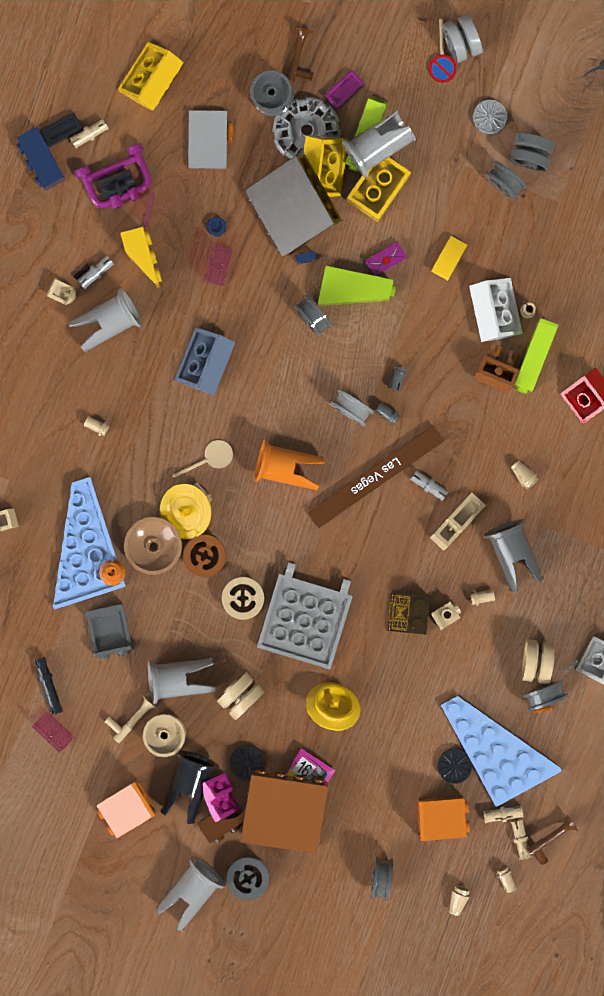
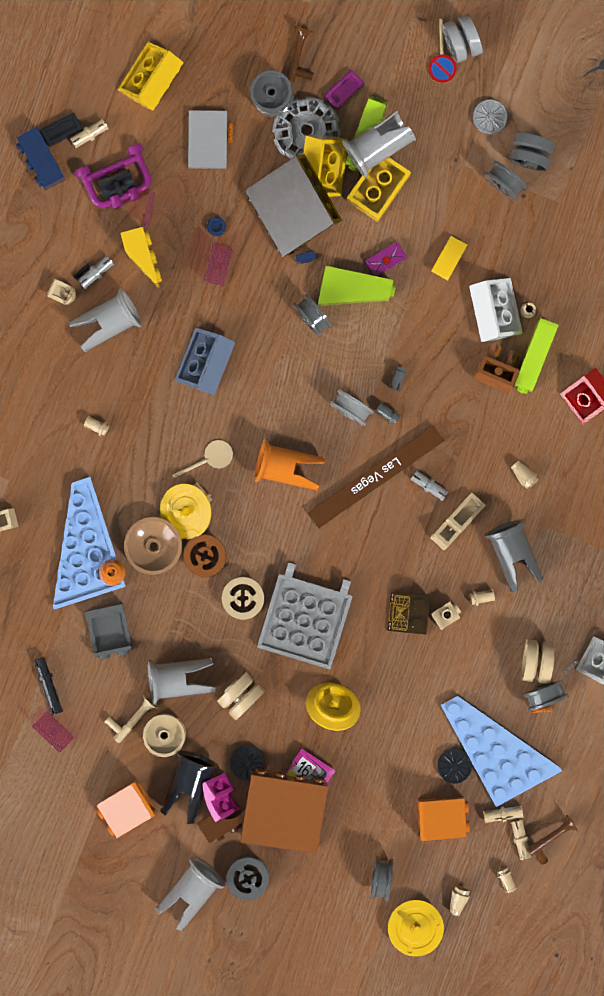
(415, 928): none -> yellow piece

